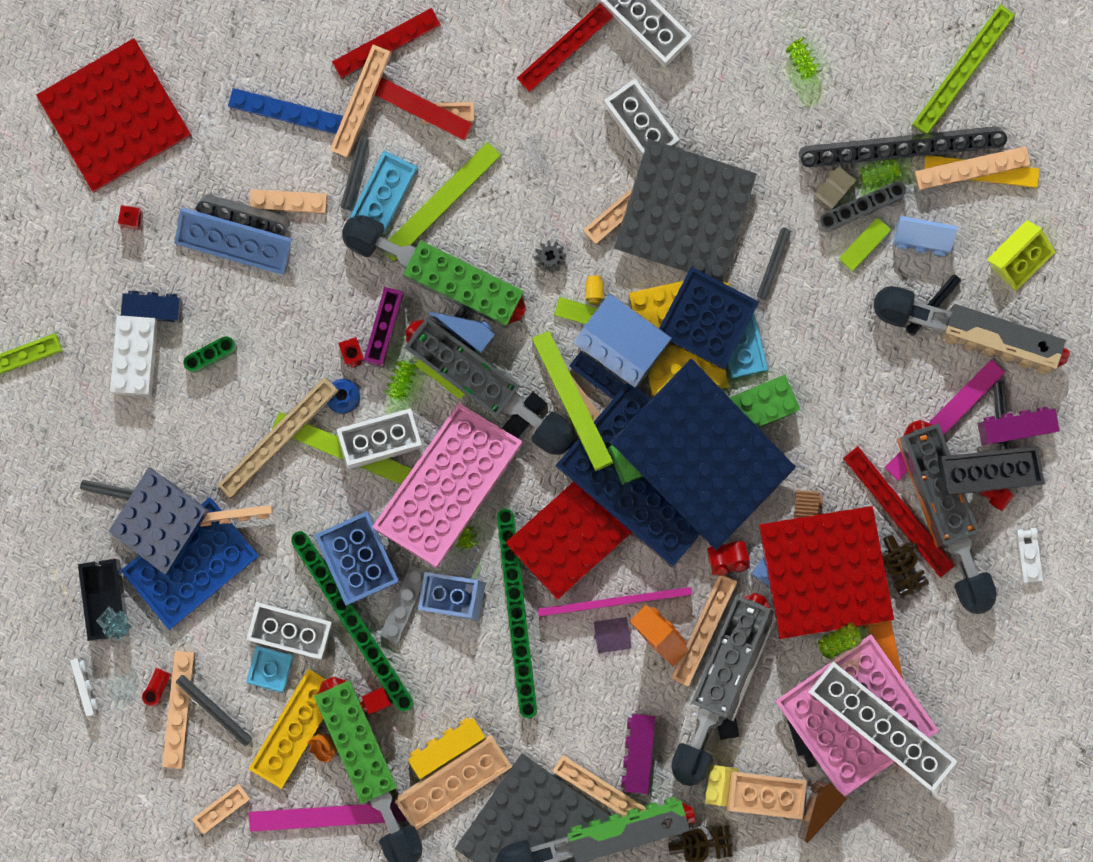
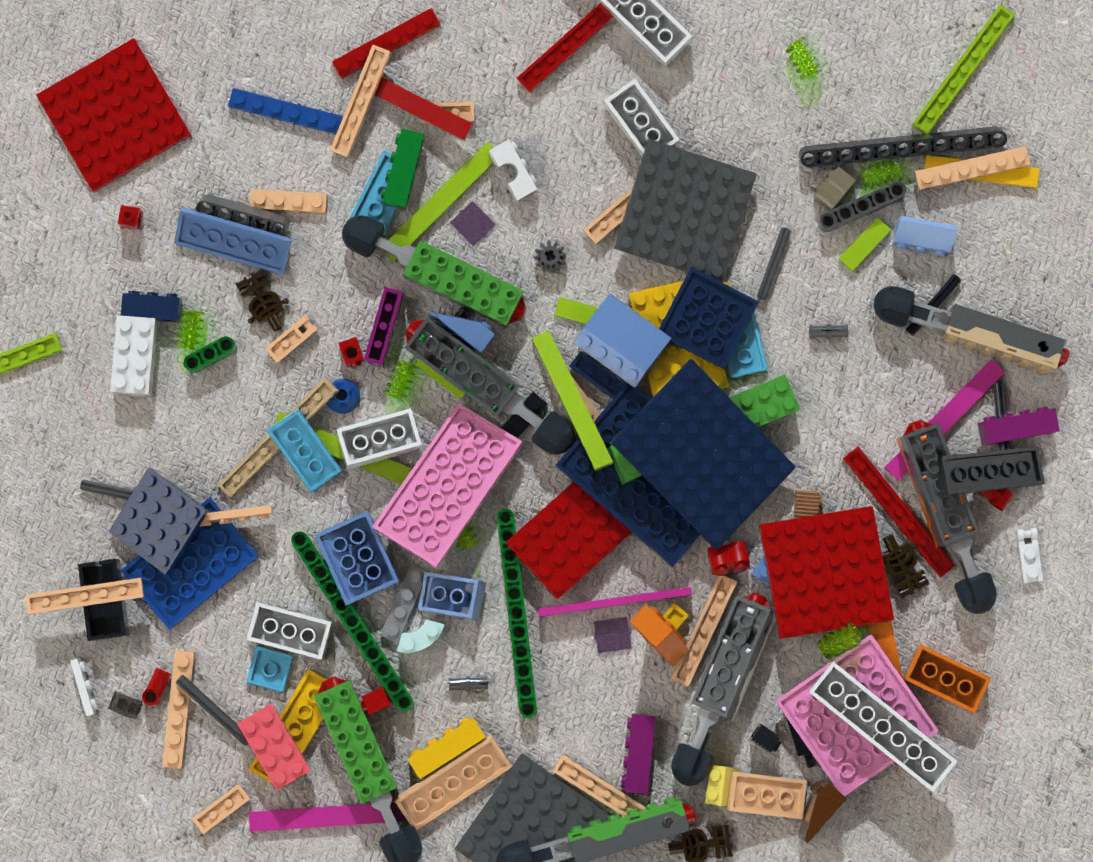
(84, 596): none -> light nougat plate
(114, 623): clear light blue brick -> none
(125, 705): none -> clear smoke bracket
(189, 329): none -> clear neon green piece
(271, 315): none -> dark brown torso
(274, 746): none -> coral brick
(291, 339): none -> light nougat plate
(304, 450): none -> medium azure tile
(323, 747): orange hair -> none
(354, 173): dark grey axle -> none
(403, 169): none -> green brick
(422, 638): none -> light aqua brick
(468, 683): none -> dark grey pin
(472, 223): none -> clear purple piece
(507, 155): none -> white arch
(594, 290): yellow brick -> none
(675, 615): none -> yellow plate
(728, 729): black plate -> none
(765, 738): none -> black brick
(837, 331): none -> dark grey pin
(946, 678): none -> orange brick
(1021, 255): neon yellow slope -> none

